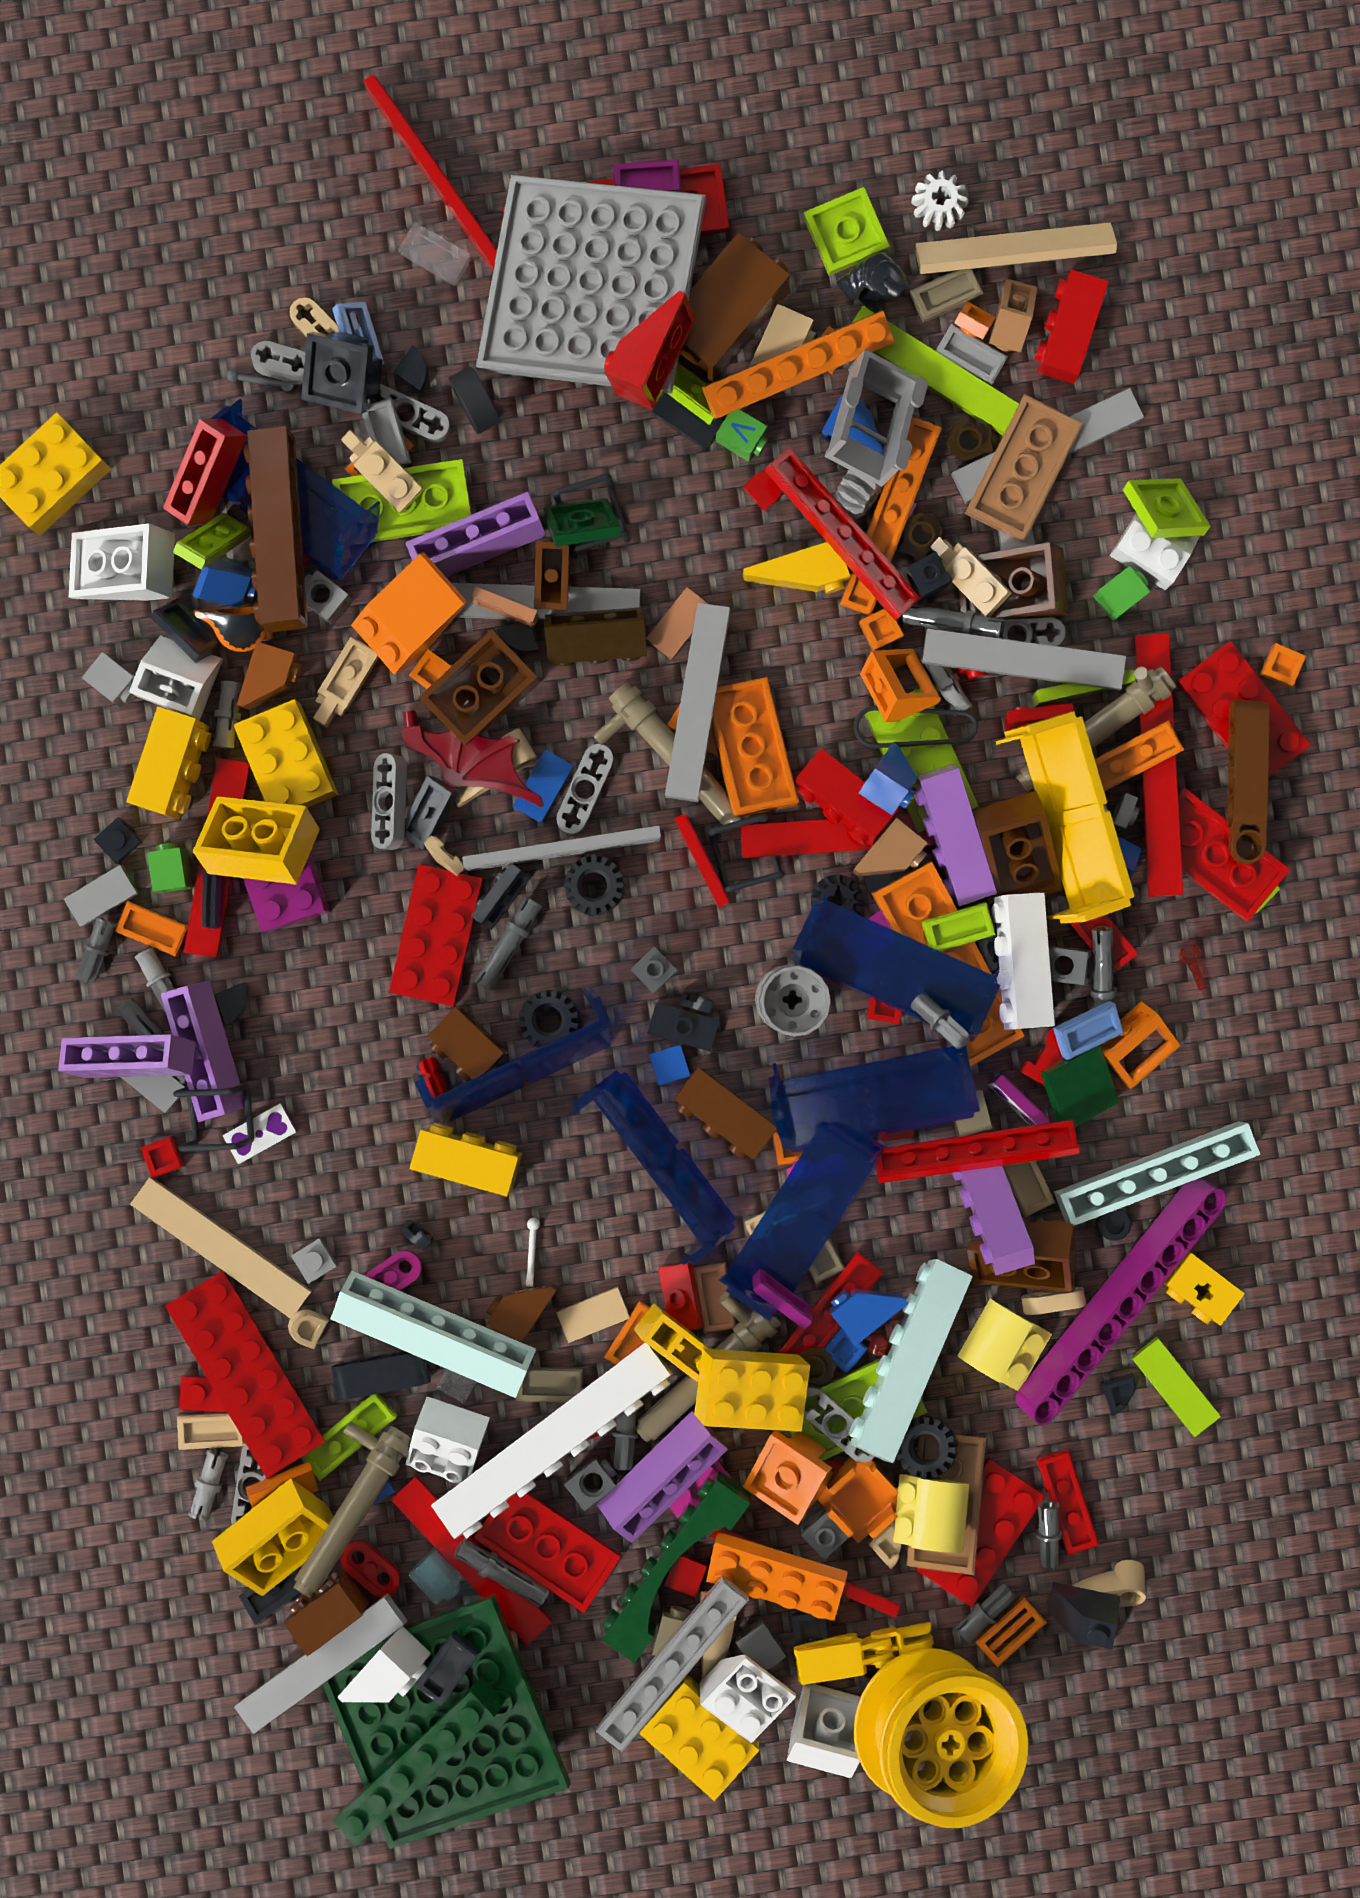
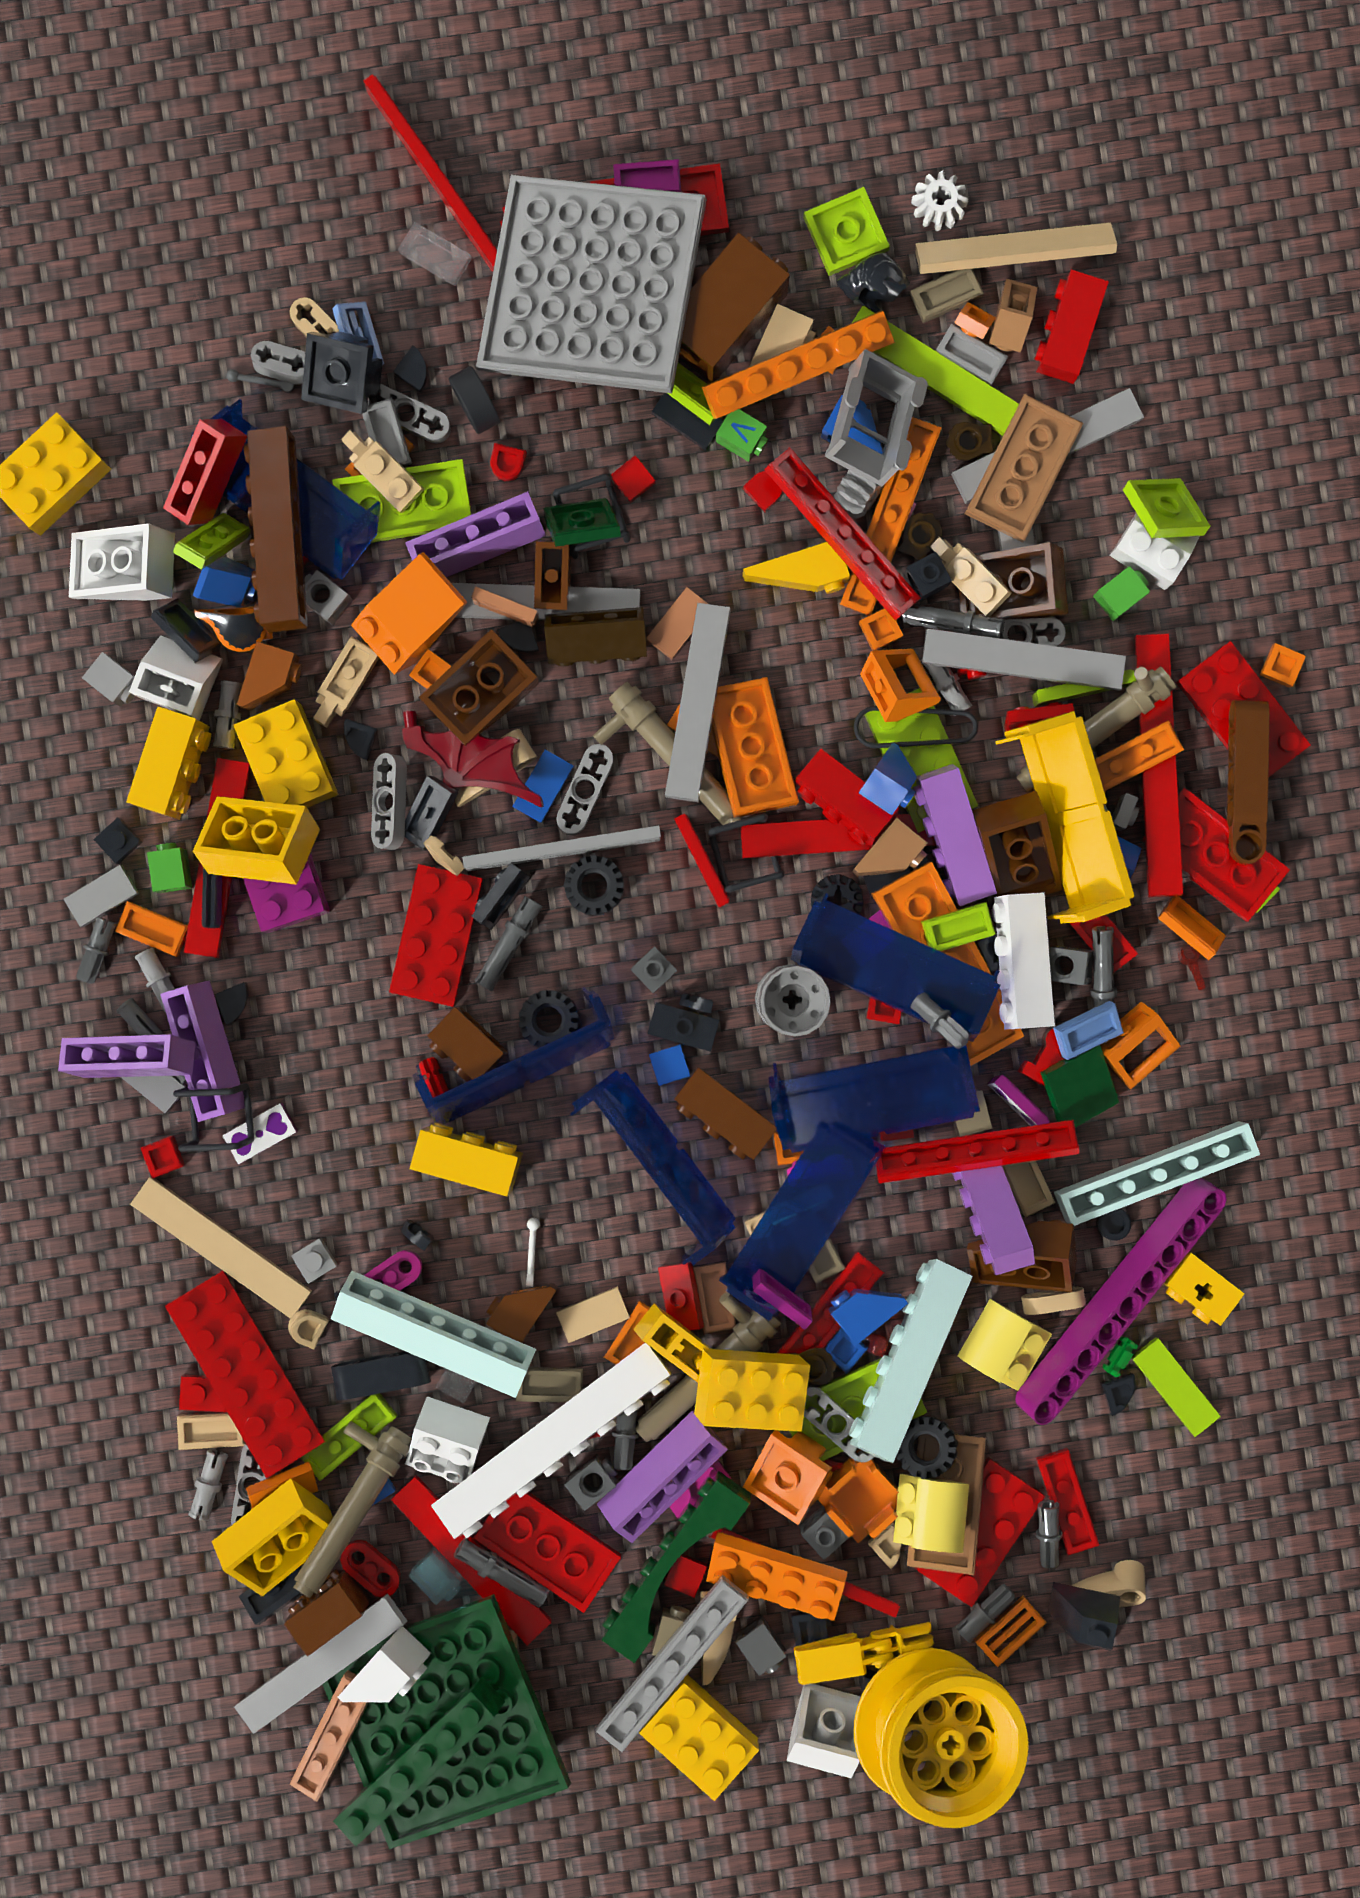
(328, 1743): none -> nougat tile
(360, 738): none -> black tile
(448, 1668): black tile -> none
(507, 462): none -> red tile
(632, 479): none -> red tile
(649, 352): red slope -> none
(744, 1695): white slope -> none
(1120, 1356): none -> green piece
(1192, 927): none -> orange tile

